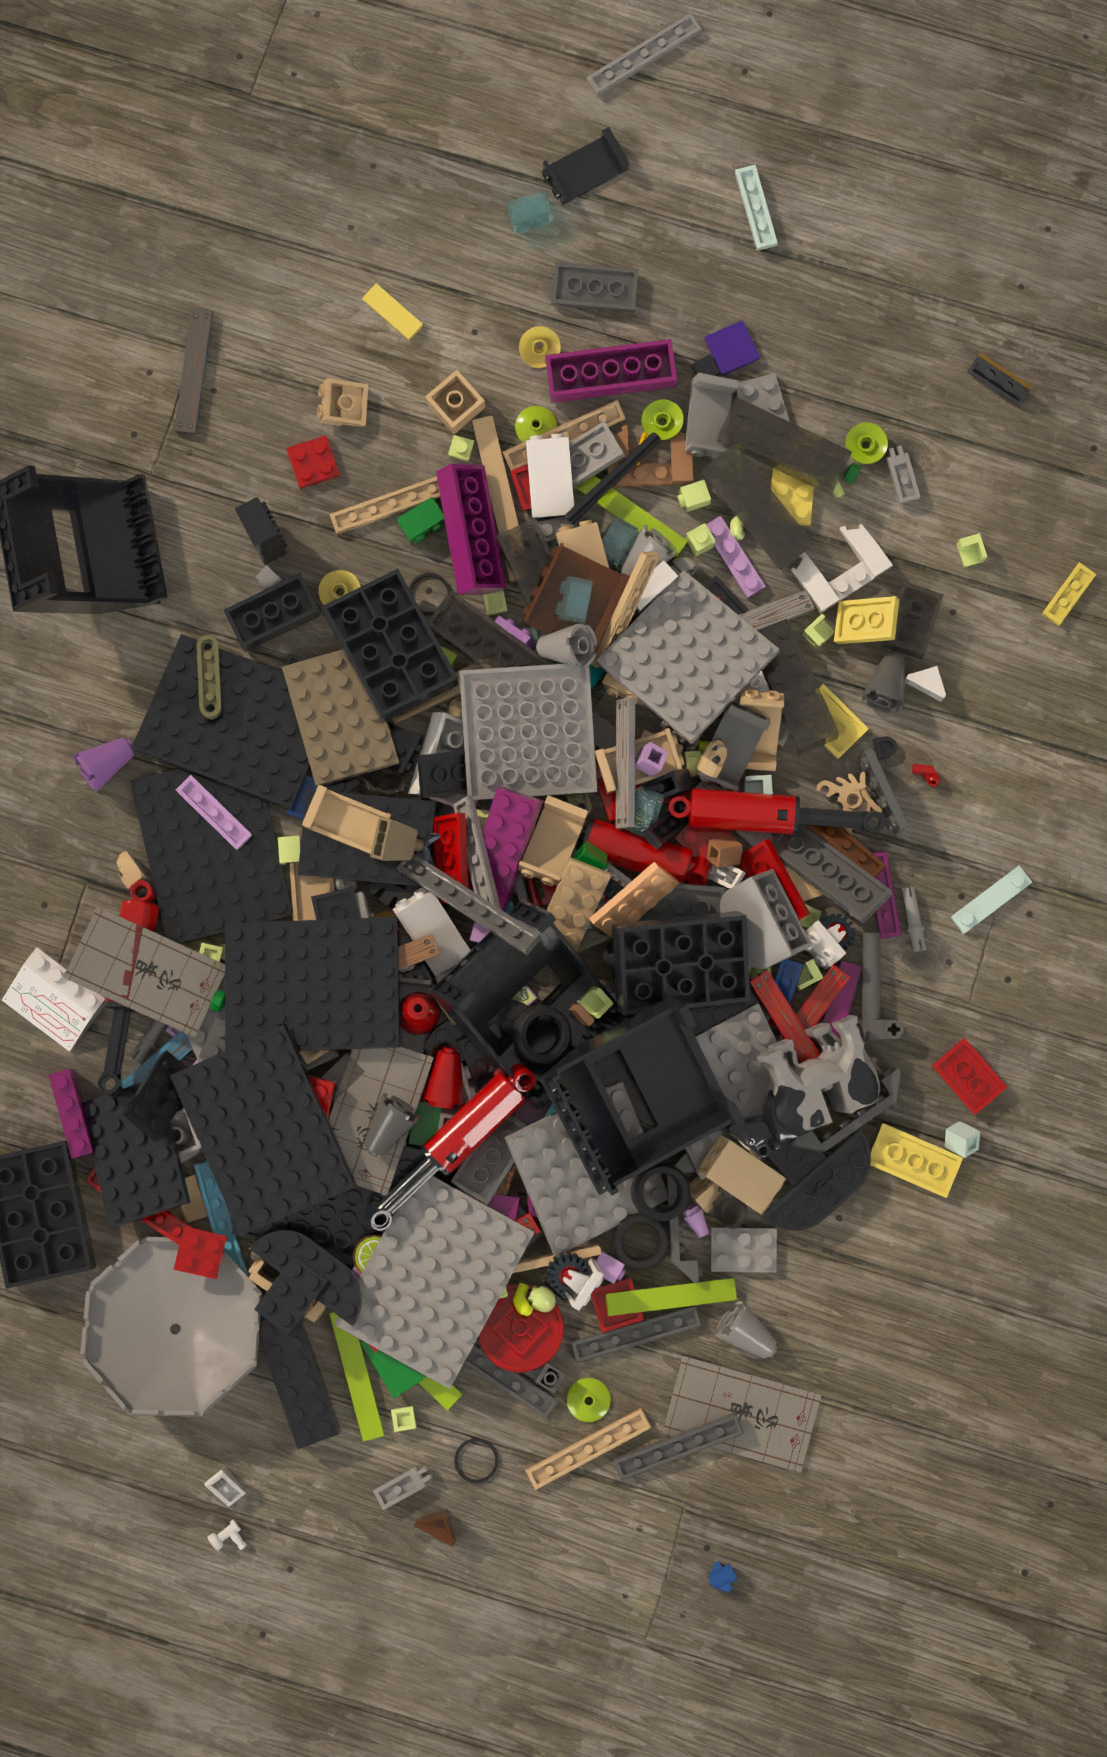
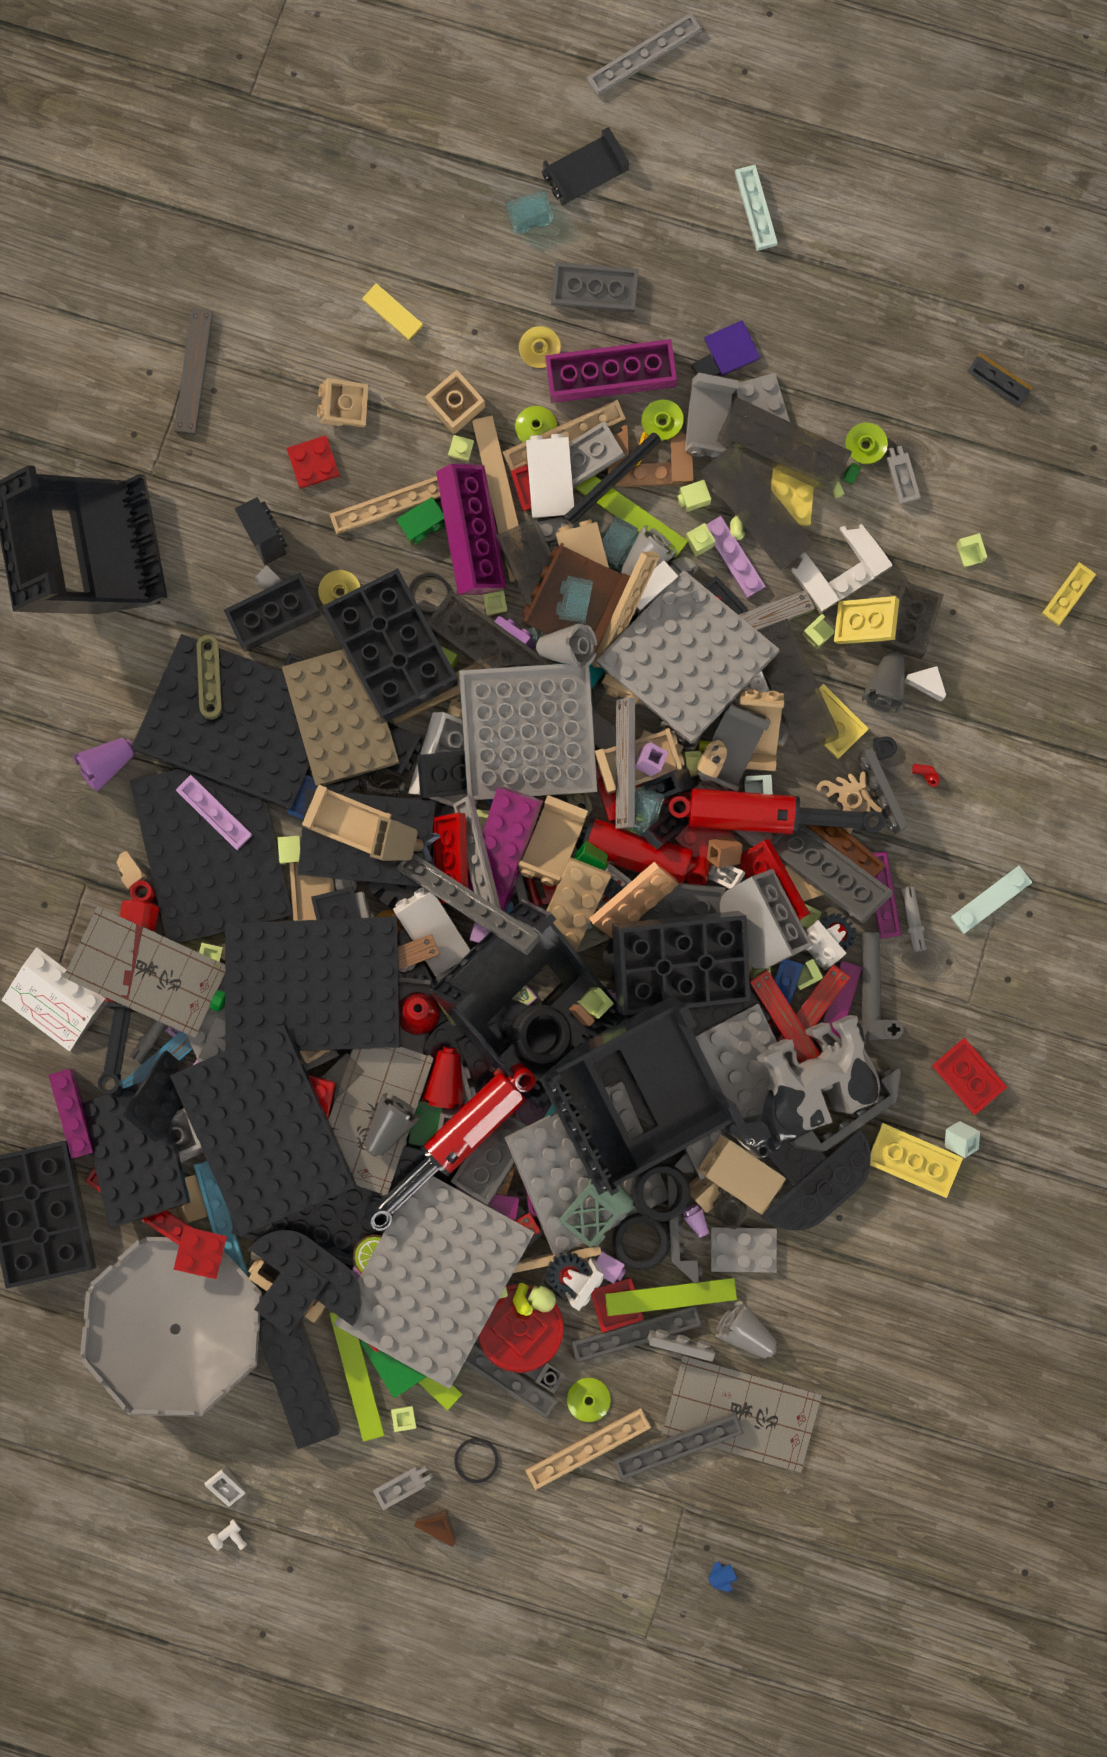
(617, 1204): none -> sand green piece
(681, 1344): none -> light grey plate

